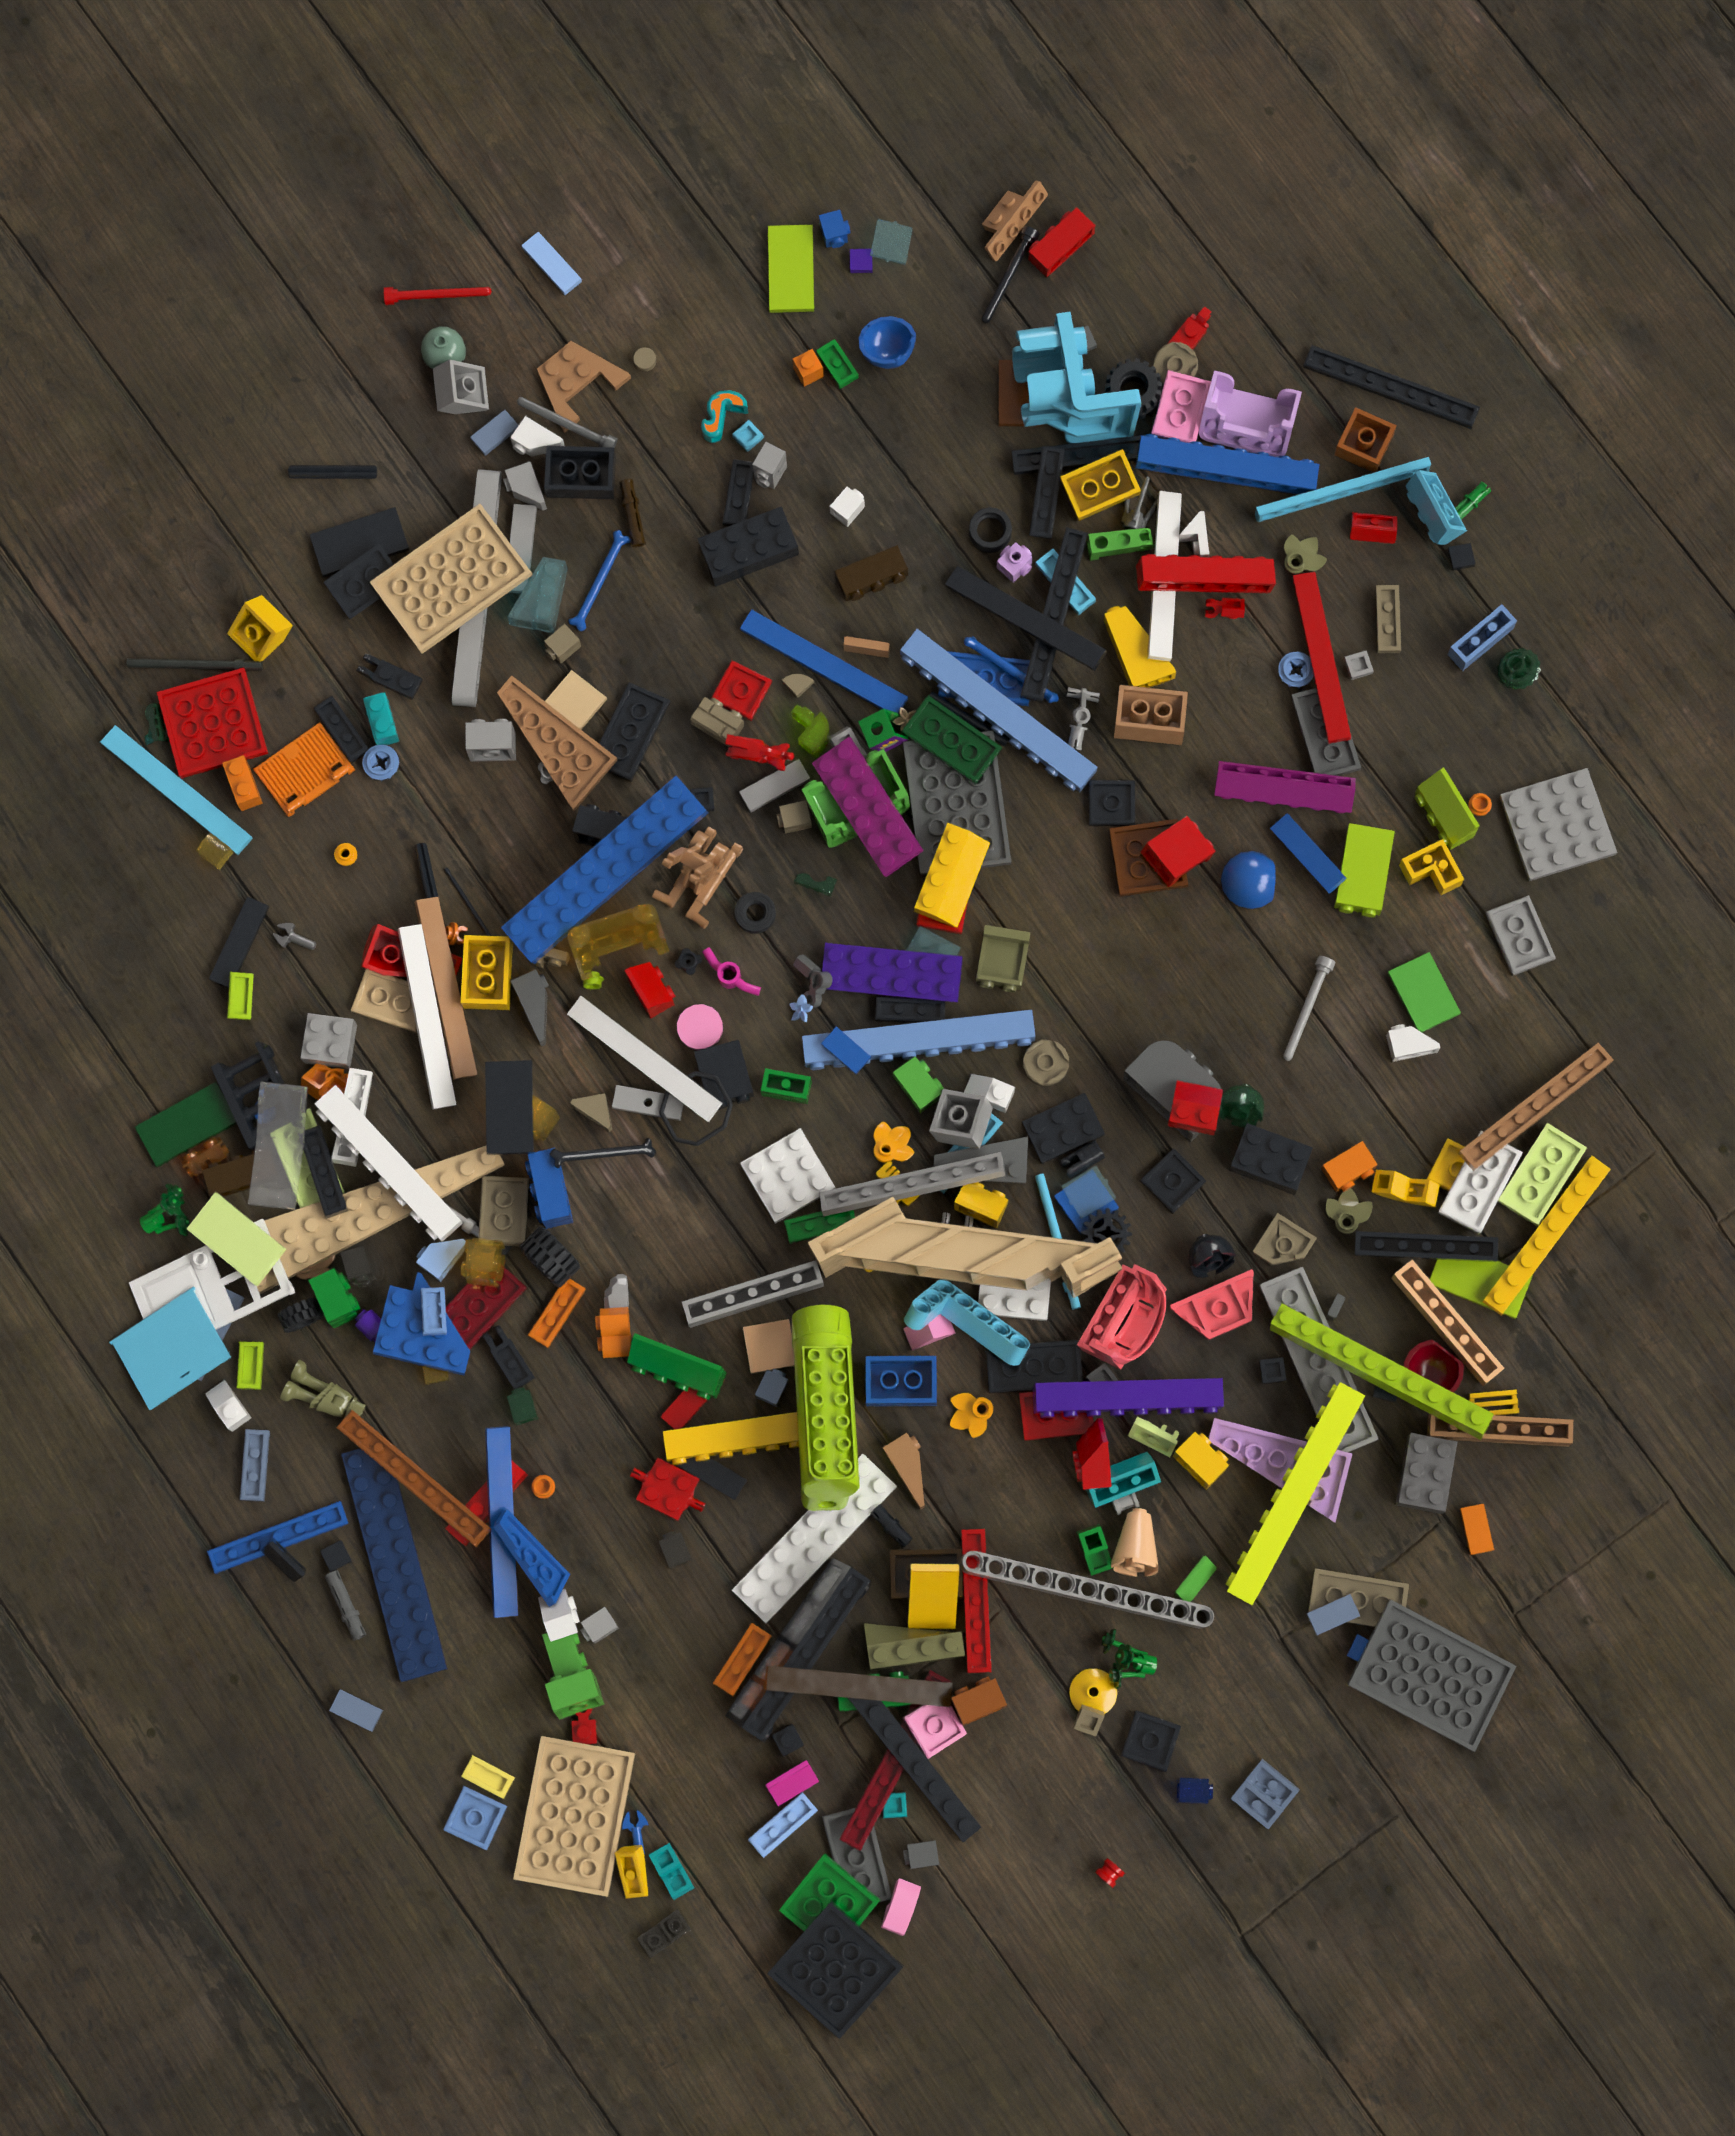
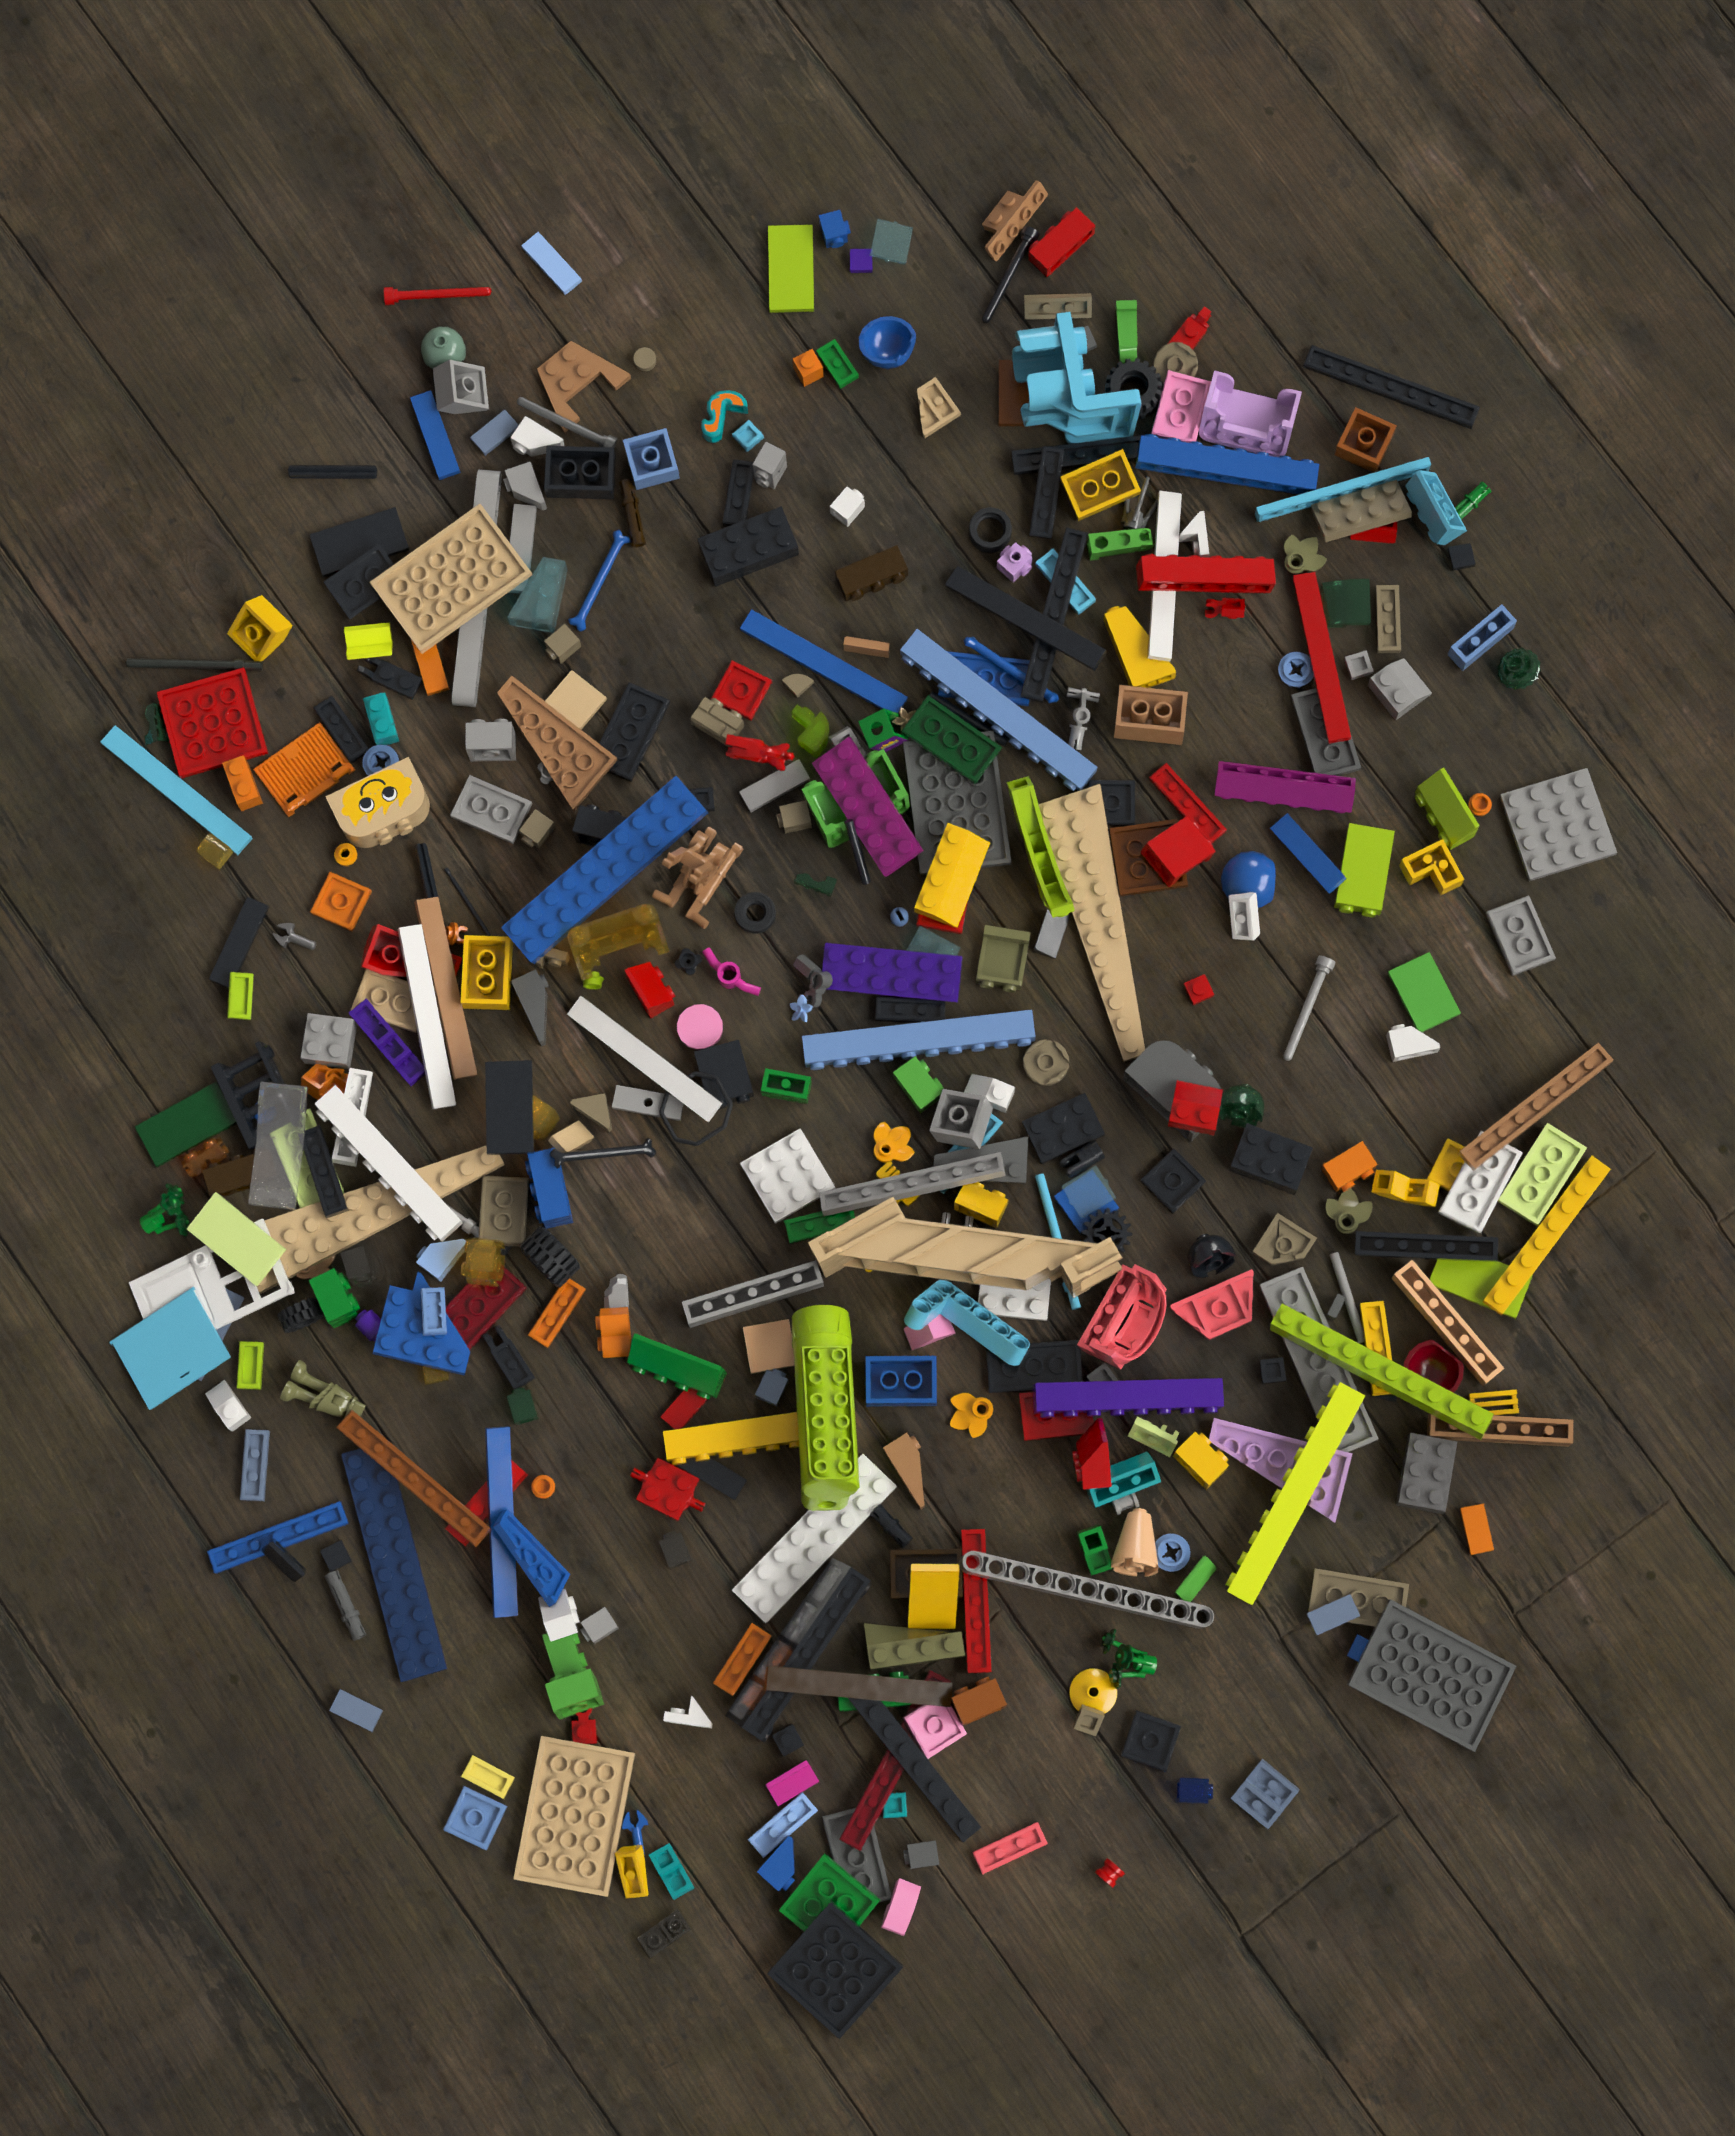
(341, 901): none -> orange tile
(368, 641): none -> neon yellow panel
(381, 805): none -> tan brick
(388, 1042): none -> dark purple slope
(431, 670): none -> orange tile
(435, 435): none -> blue tile
(491, 809): none -> light grey plate
(536, 829): none -> dark tan brick
(571, 1138): none -> tan tile
(651, 459): none -> medium blue brick
(695, 1717): none -> white slope
(780, 1866): none -> blue slope
(846, 1050): blue tile -> none
(857, 851): none -> black bar
(895, 919): none -> medium blue hinge
(935, 407): none -> tan wing
(1010, 1848): none -> coral tile
(1038, 848): none -> lime arch
(1049, 305): none -> dark tan plate
(1051, 935): none -> slope
(1085, 861): none -> tan wing
(1126, 329): none -> bright green leg
(1182, 1555): none -> medium blue gear
(1187, 802): none -> red tile
(1198, 989): none -> red plate
(1244, 916): none -> white slope
(1346, 602): none -> clear green slope
(1346, 1292): none -> light grey bar
(1361, 511): none -> dark tan plate
(1376, 1333): none -> yellow plate
(1398, 688): none -> light grey slope

